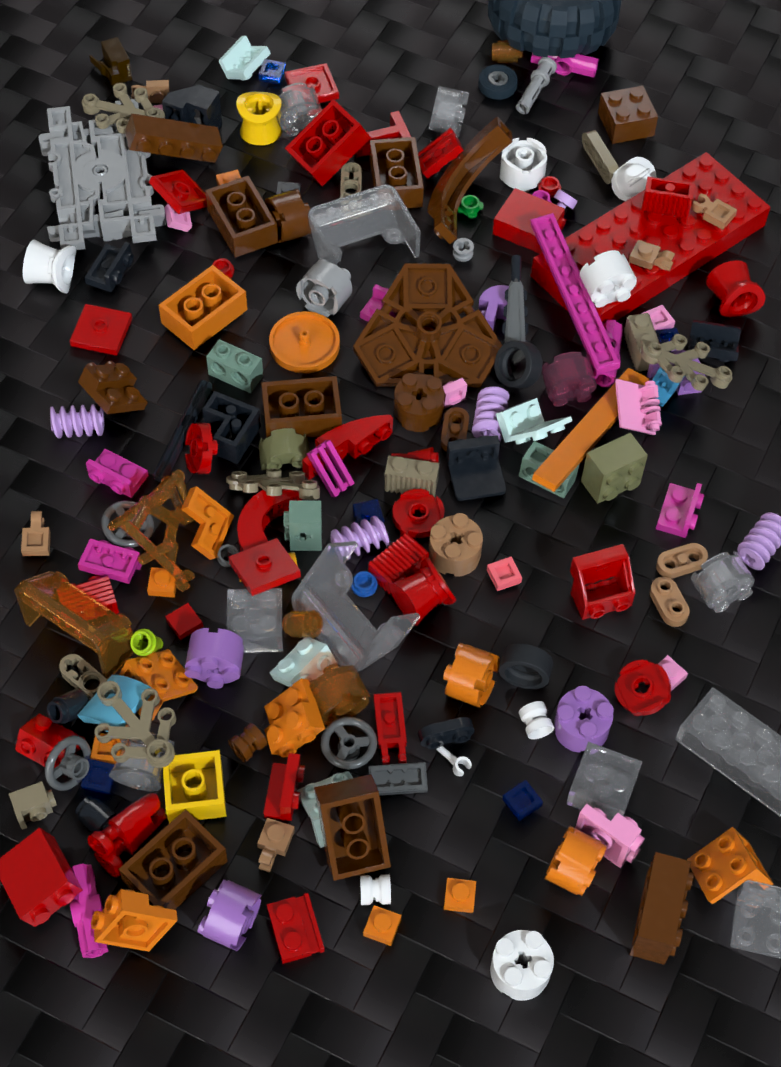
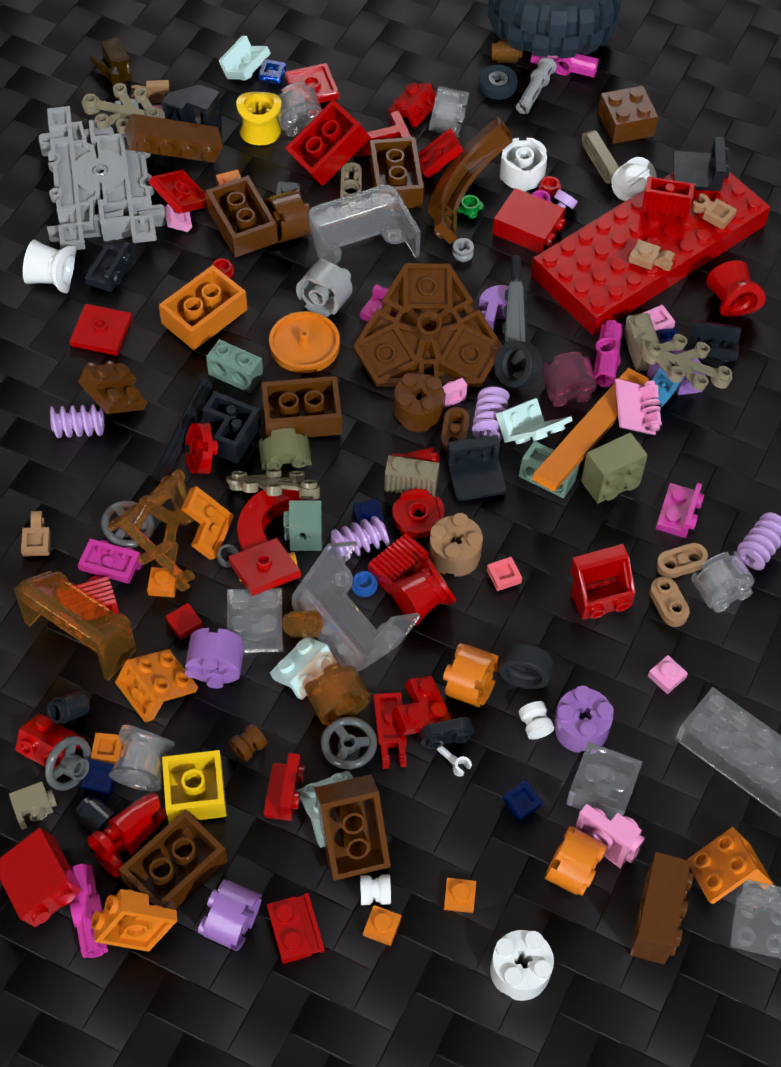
(84, 668): dark tan beam -> none
(98, 713): medium azure slope -> none
(117, 473): dark pink bracket -> none
(137, 728): dark tan plant -> none
(145, 642): lime cone -> none
(273, 840): medium nougat plate -> none
(292, 719): orange plate -> none
(341, 486): dark pink tile -> none
(352, 438): red slope -> none
(400, 778): dark grey plate -> none
(414, 102): none -> red bracket
(426, 706): none -> red plate
(575, 294): dark pink tile -> none
(608, 278): white brick -> none
(643, 703): red plate -> none
(703, 169): none -> black bracket

